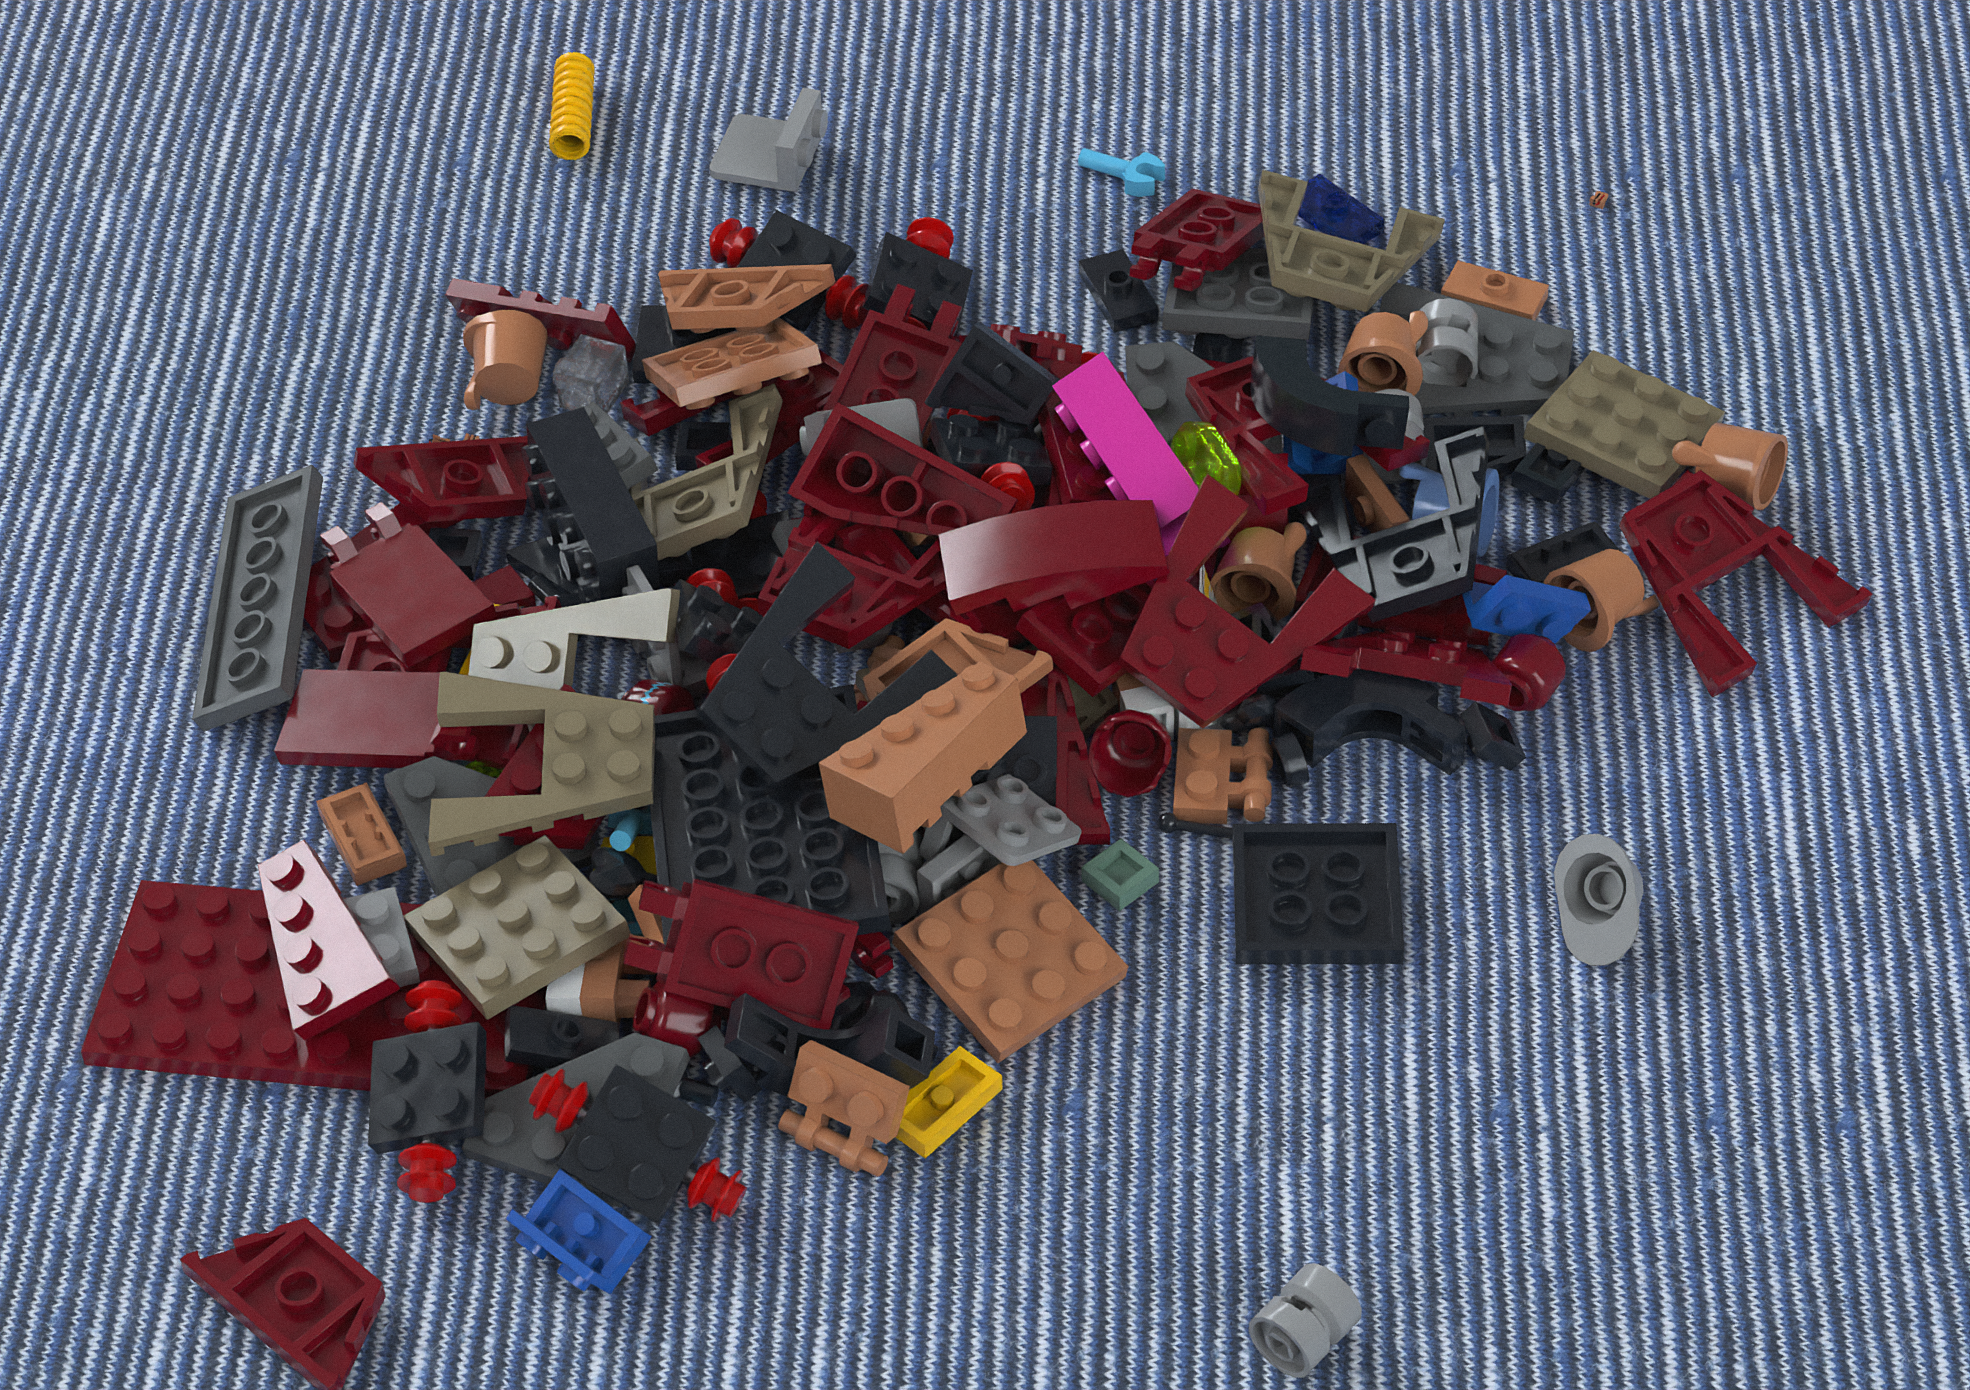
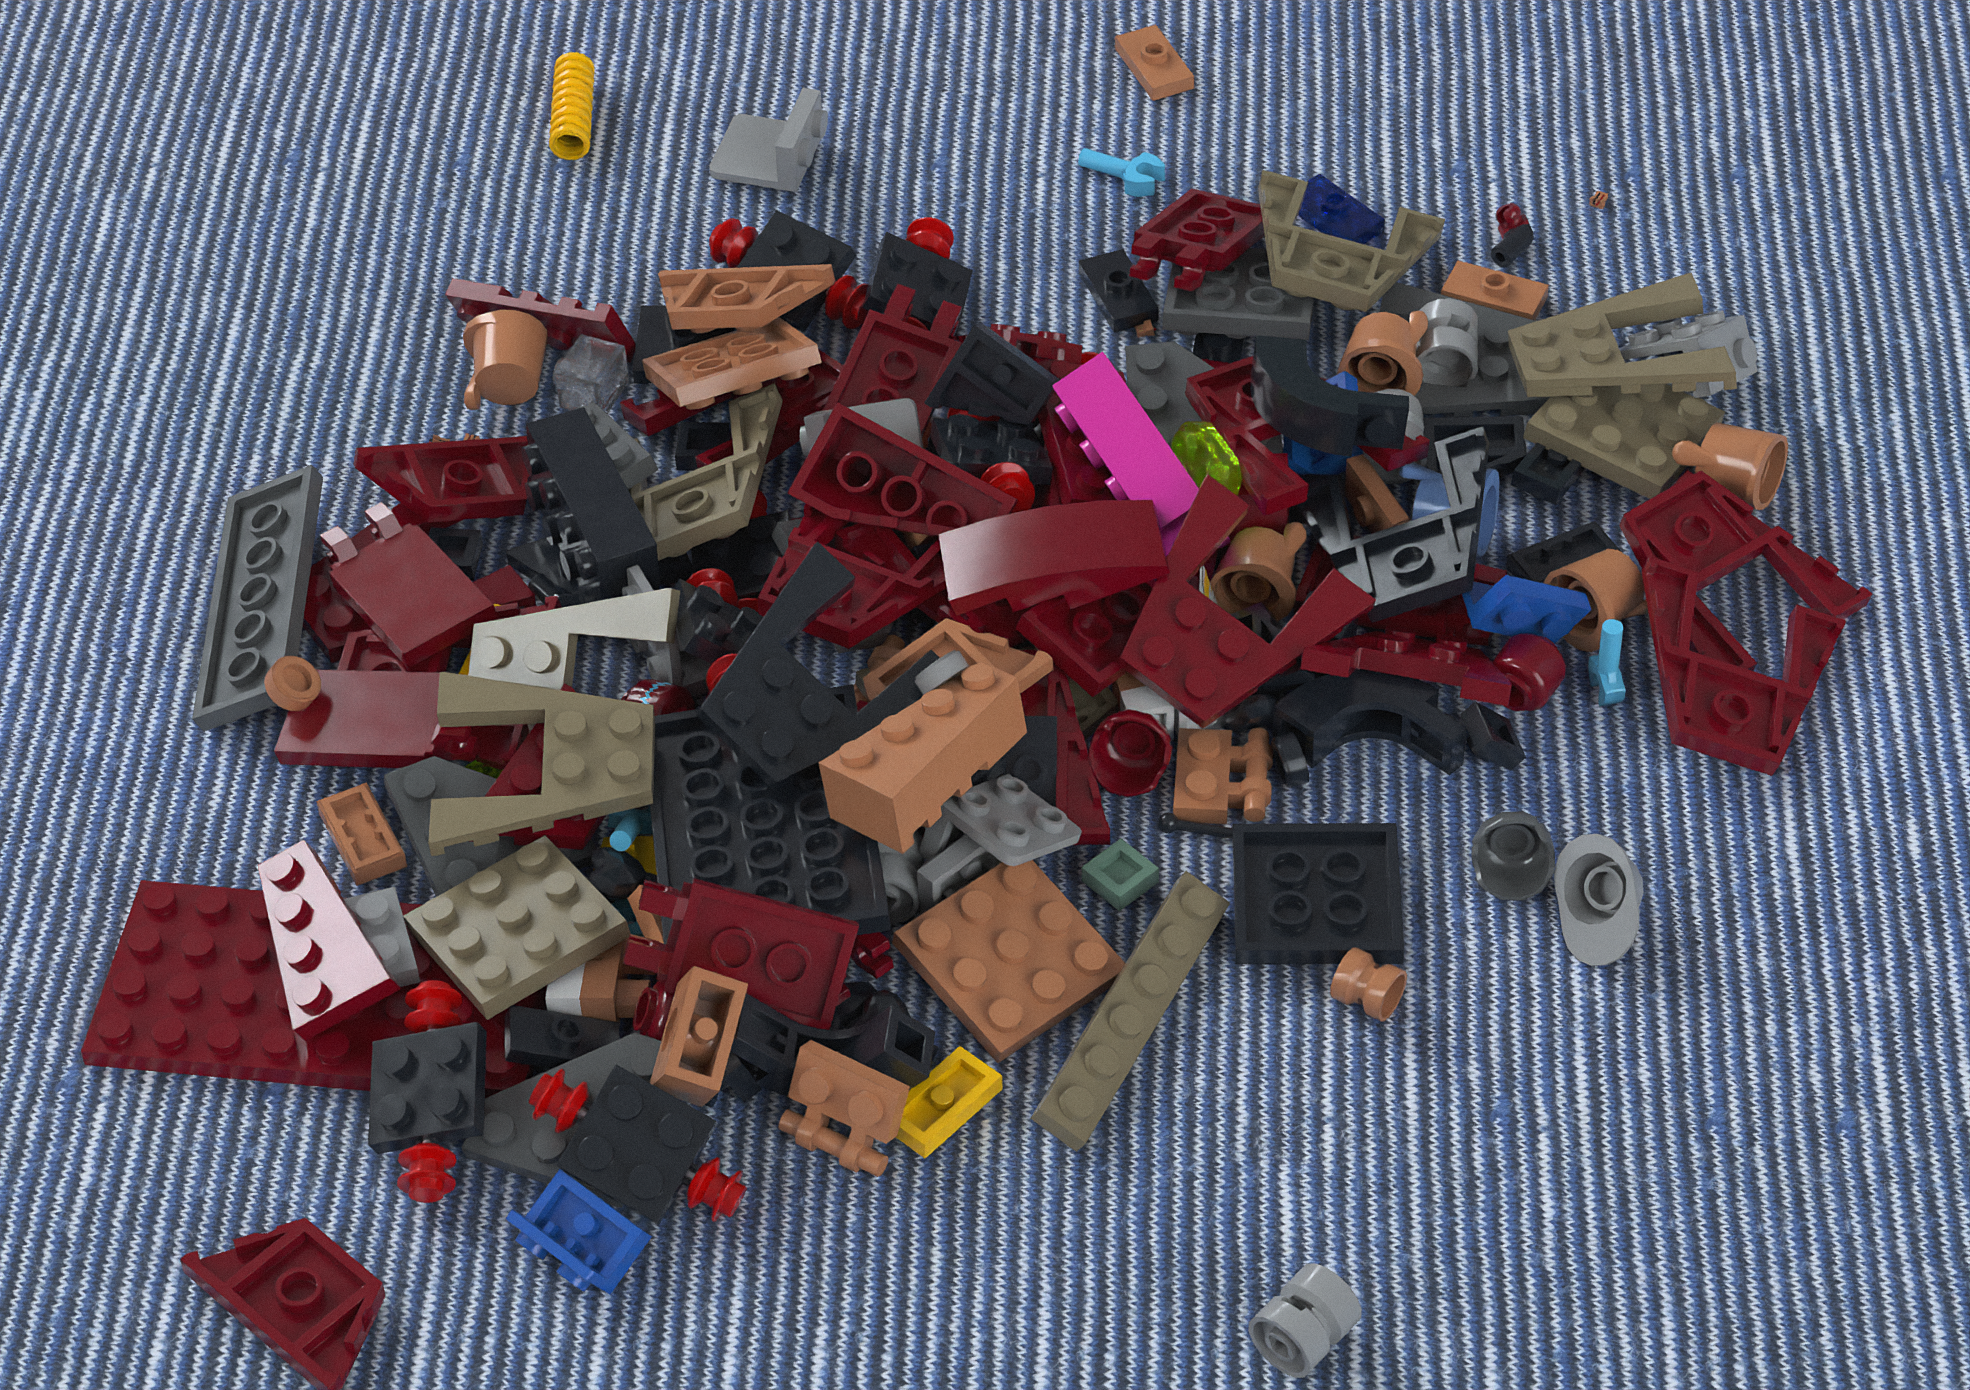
(292, 683): none -> nougat tile
(698, 1036): none -> nougat brick
(941, 671): none -> light grey tile
(1130, 1012): none -> dark tan plate
(1145, 329): none -> nougat piece
(1154, 62): none -> nougat plate
(1366, 983): none -> nougat wheel
(1513, 856): none -> dark grey hair
(1515, 234): none -> black arm
(1579, 349): none -> dark tan wing
(1605, 667): none -> medium azure bar
(1707, 332): none -> light grey bracket
(1722, 705): none -> dark red wing

